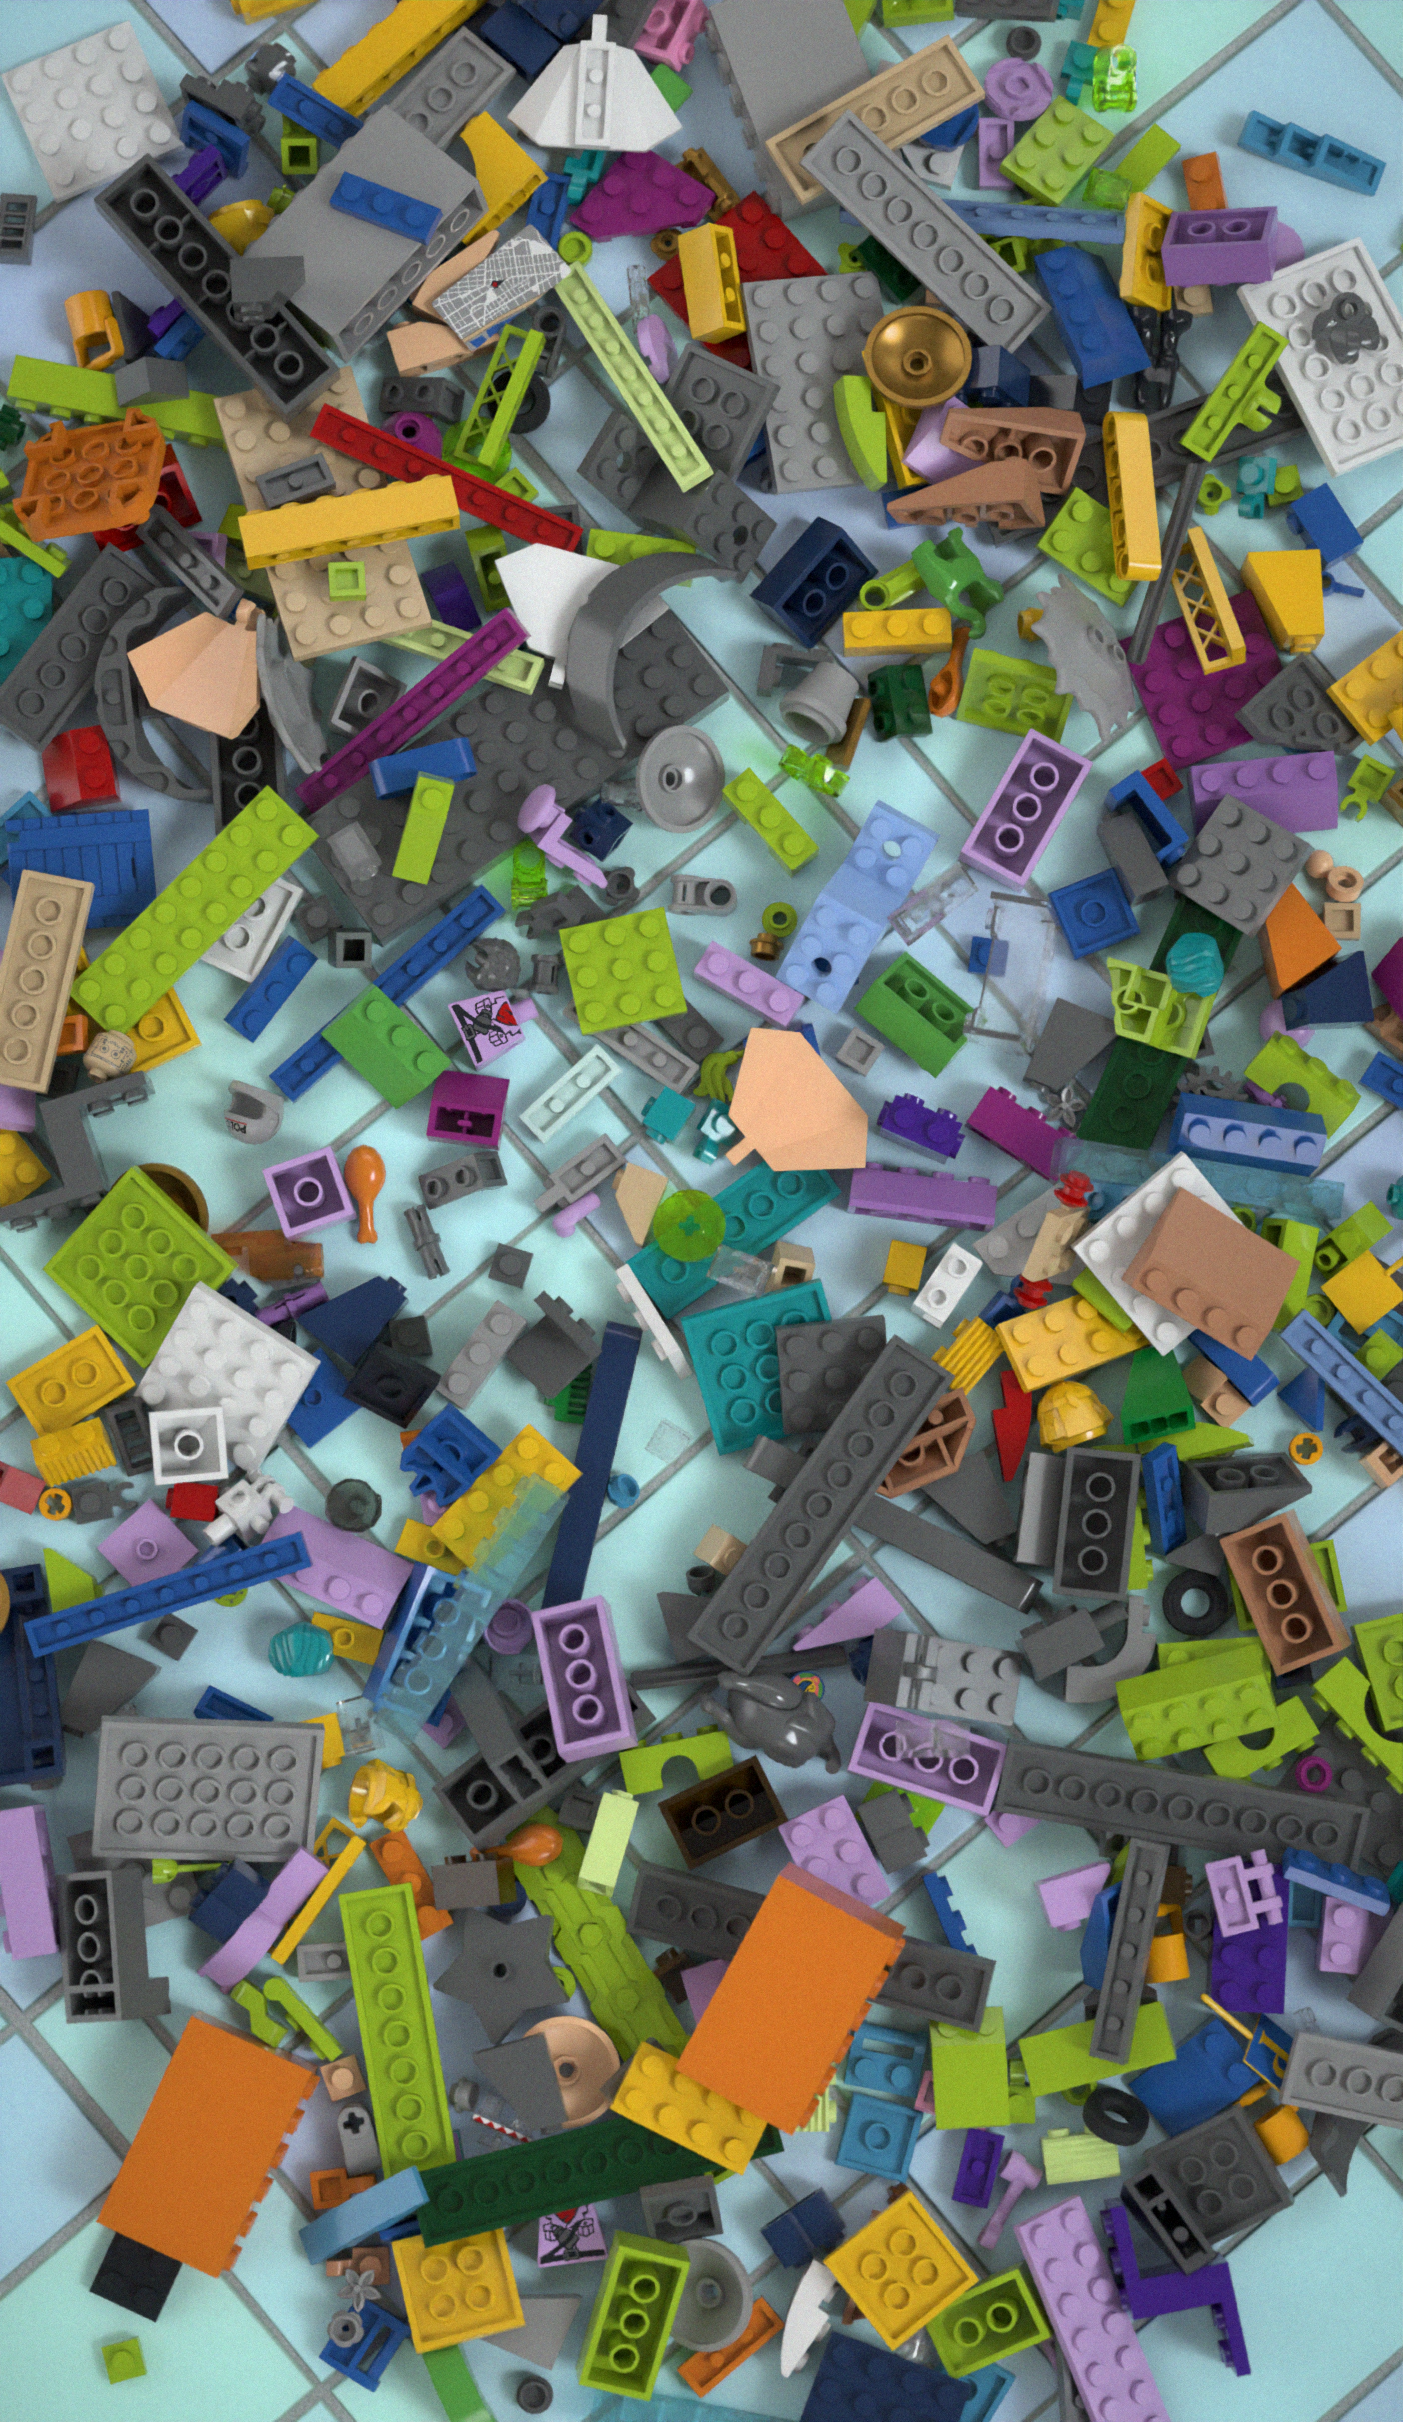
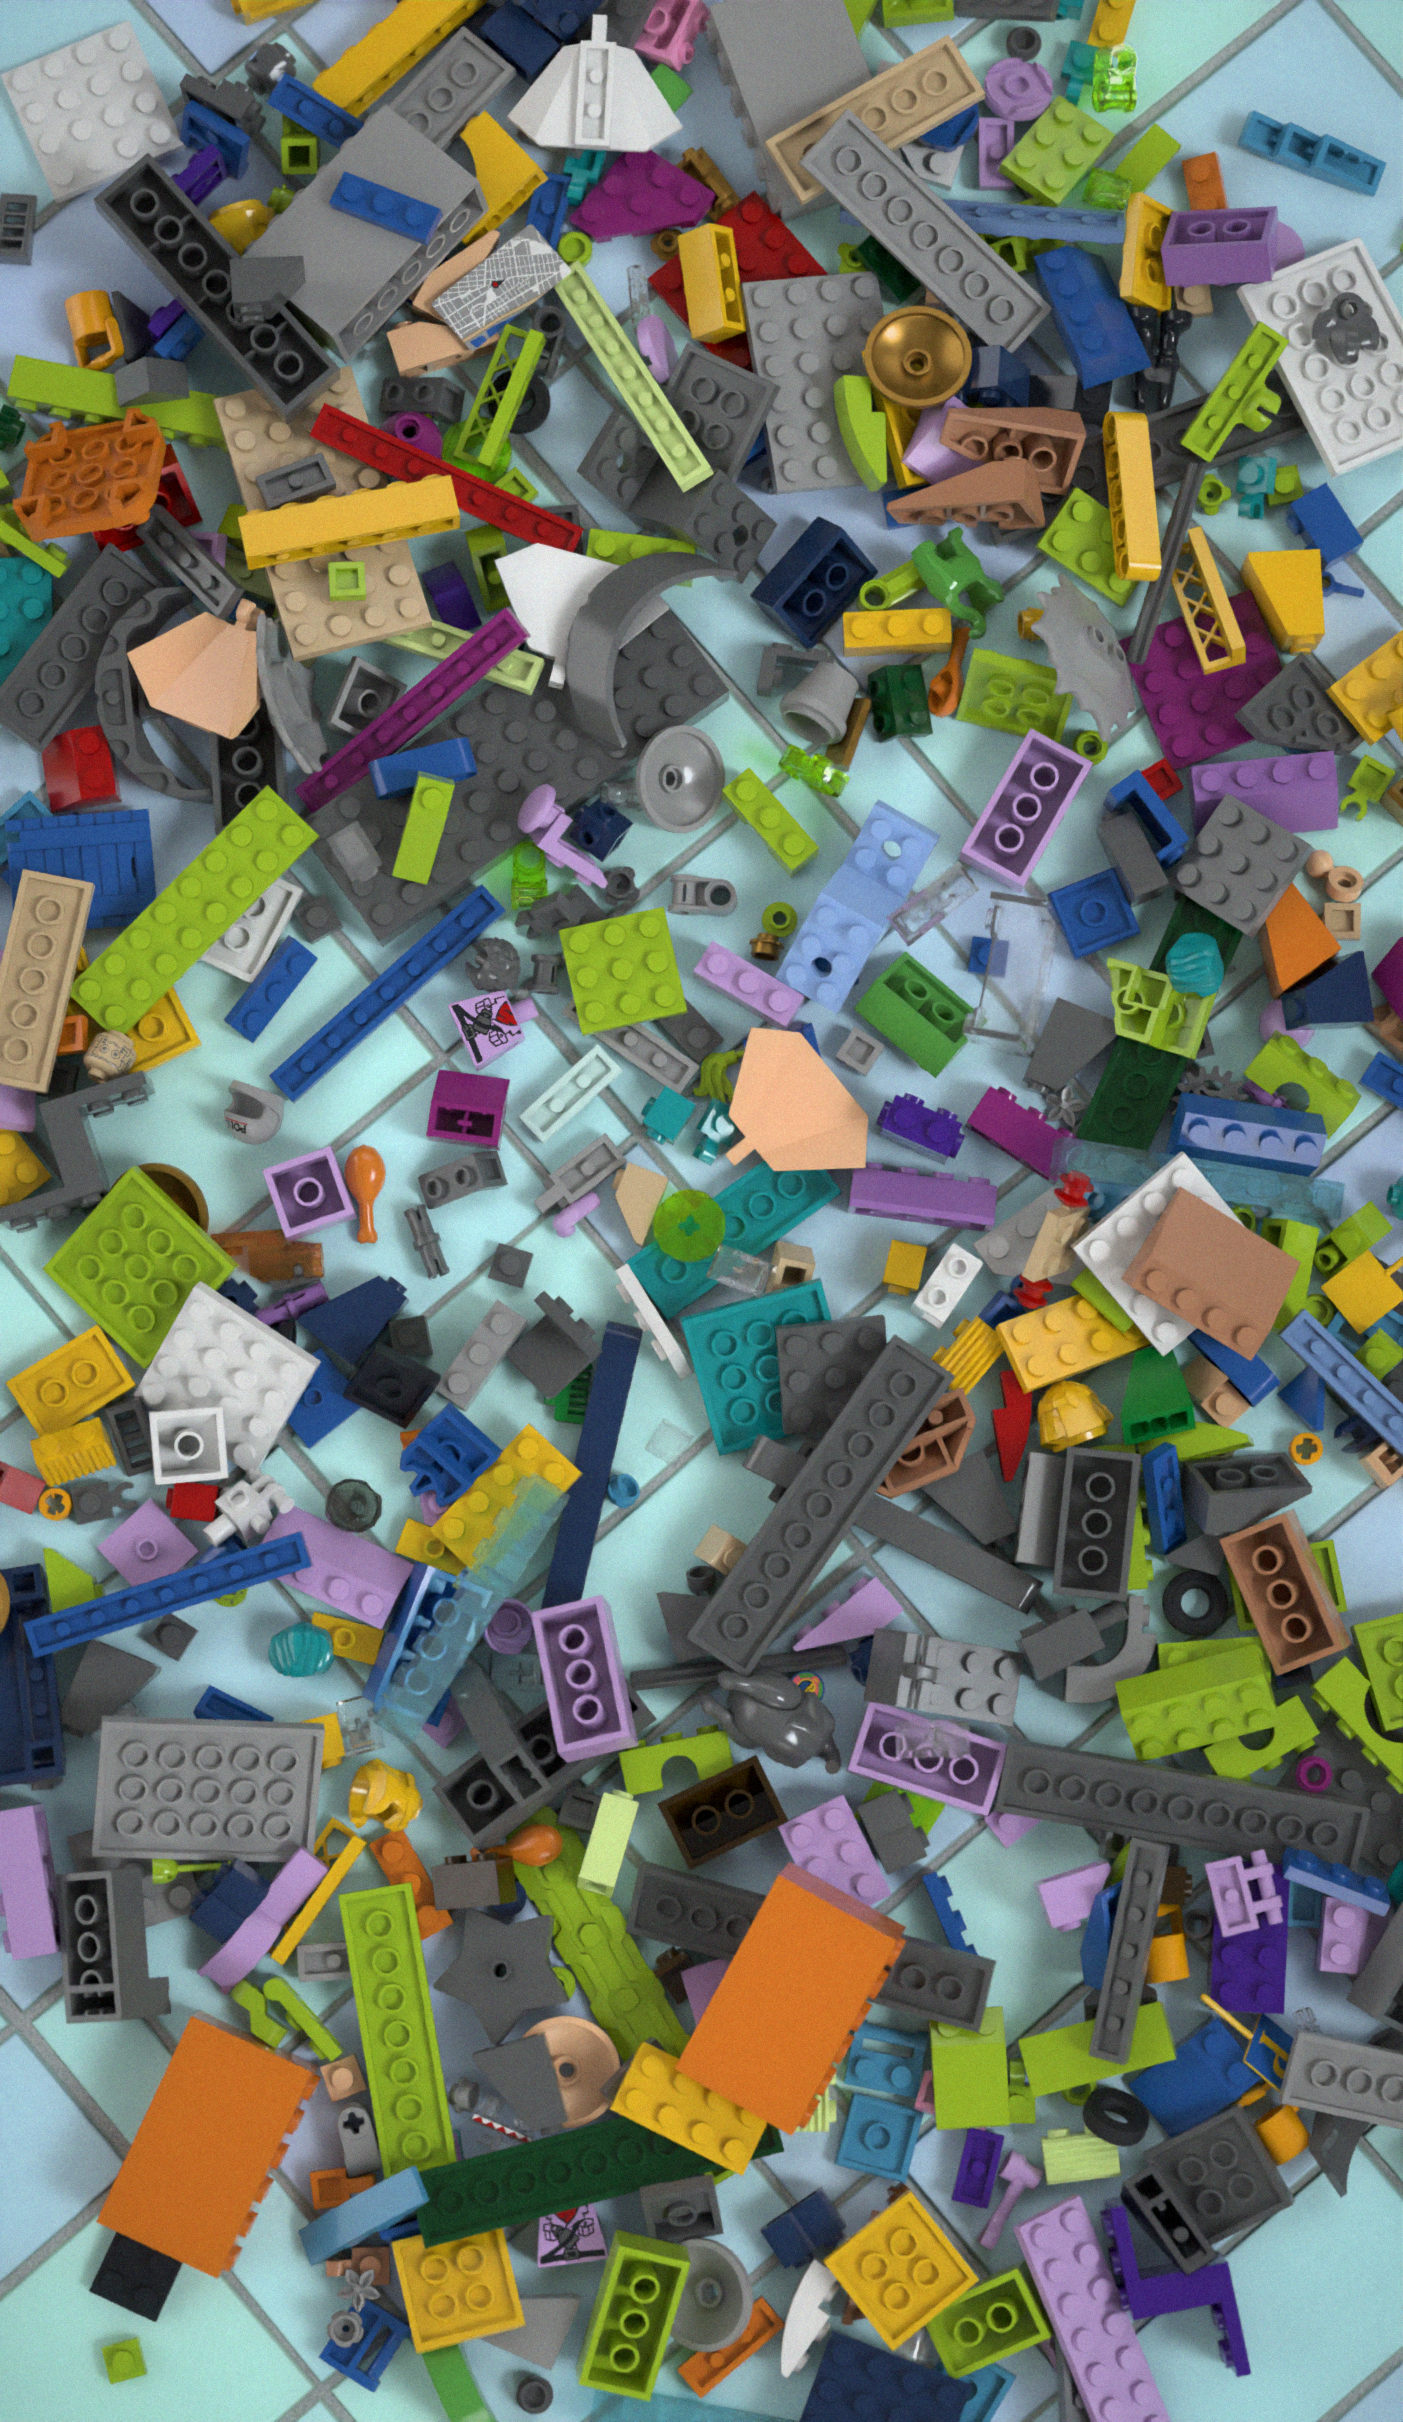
(349, 947): pearl dark grey brick -> none
(385, 1047): bright green slope -> none
(1092, 737): none -> lime plate

